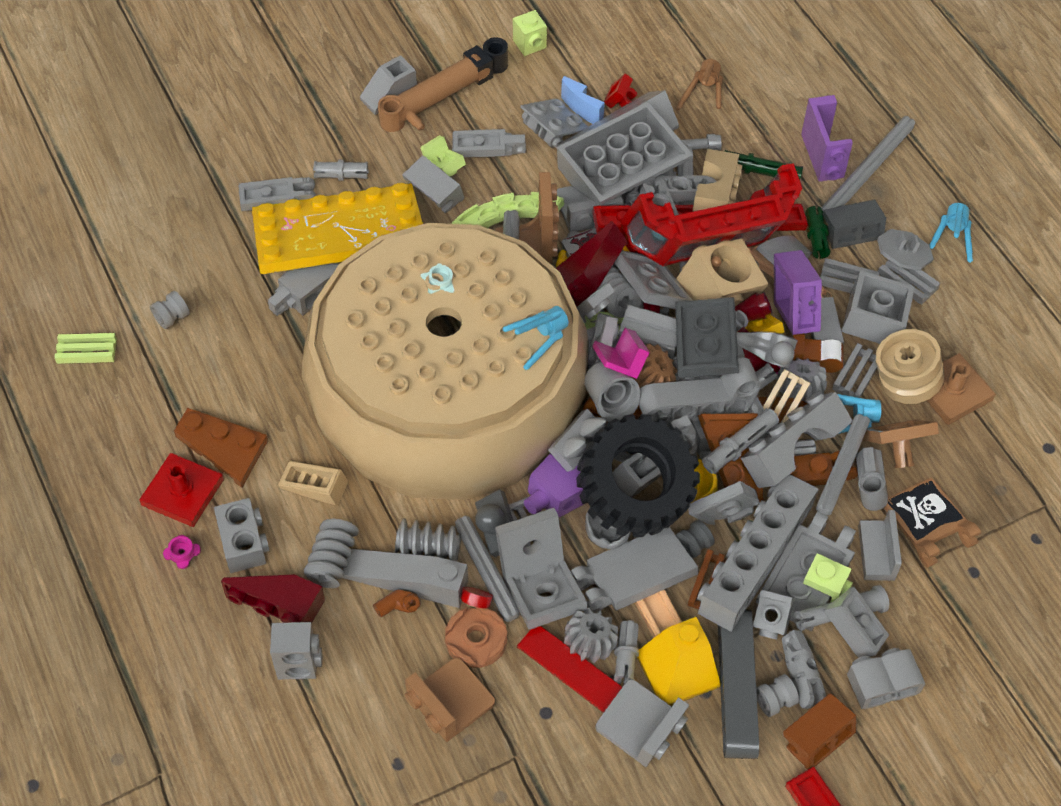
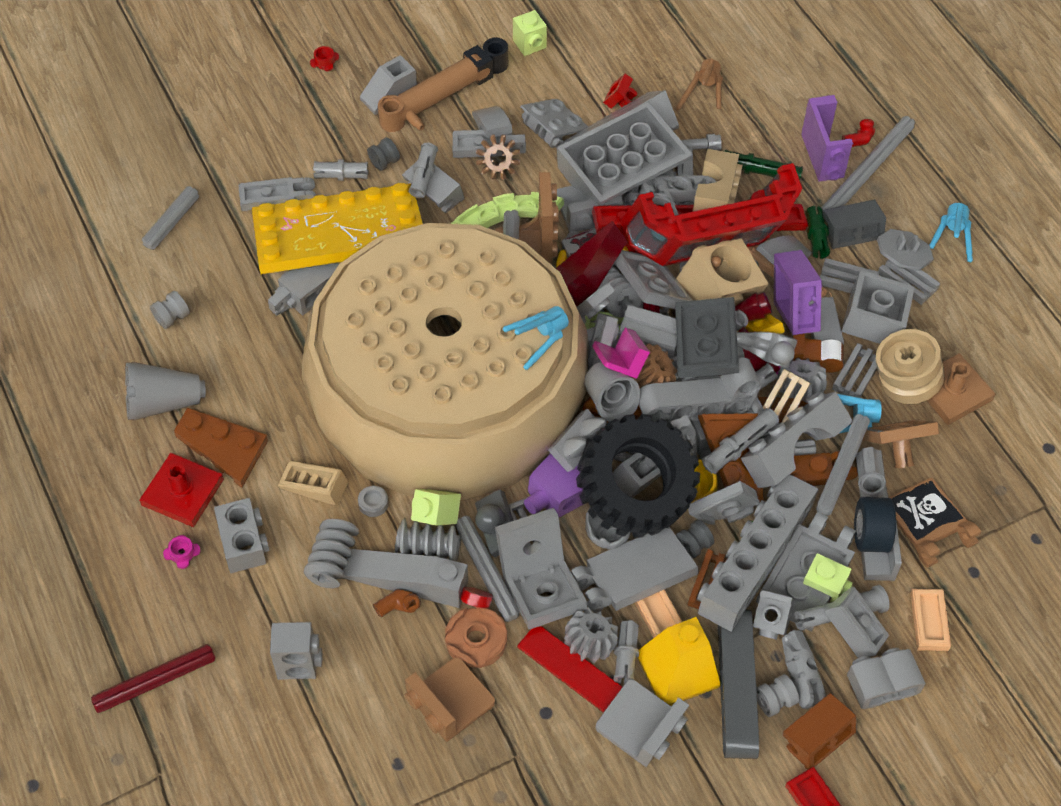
(86, 344): yellowish green tile -> none
(152, 678): none -> dark red axle
(159, 390): none -> light grey cone
(170, 218): none -> light grey axle
(280, 596): dark red slope -> none
(324, 58): none -> red plate
(373, 501): none -> light grey tile
(383, 153): none -> dark grey wheel
(423, 170): none -> light grey pin
(435, 507): none -> yellowish green brick
(442, 157): yellowish green bracket -> none
(447, 275): light aqua plate -> none
(492, 121): none -> light grey slope
(502, 164): none -> medium nougat gear
(583, 105): light blue slope -> none
(863, 134): none -> red arm
(875, 524): none -> black wheel
(930, 620): none -> light nougat tile

